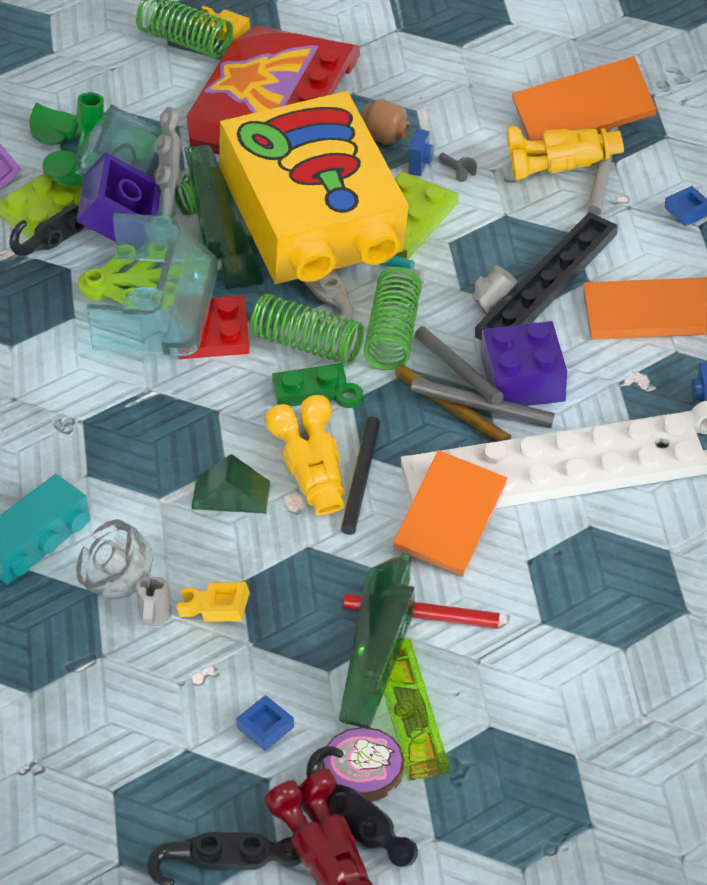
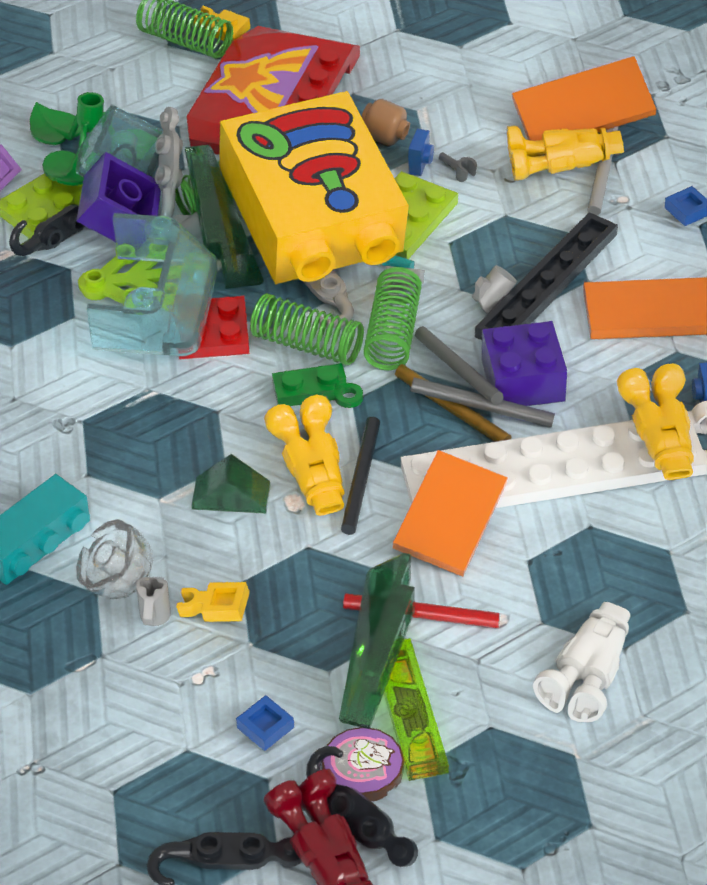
(590, 657): none -> white piece
(663, 426): none -> yellow piece

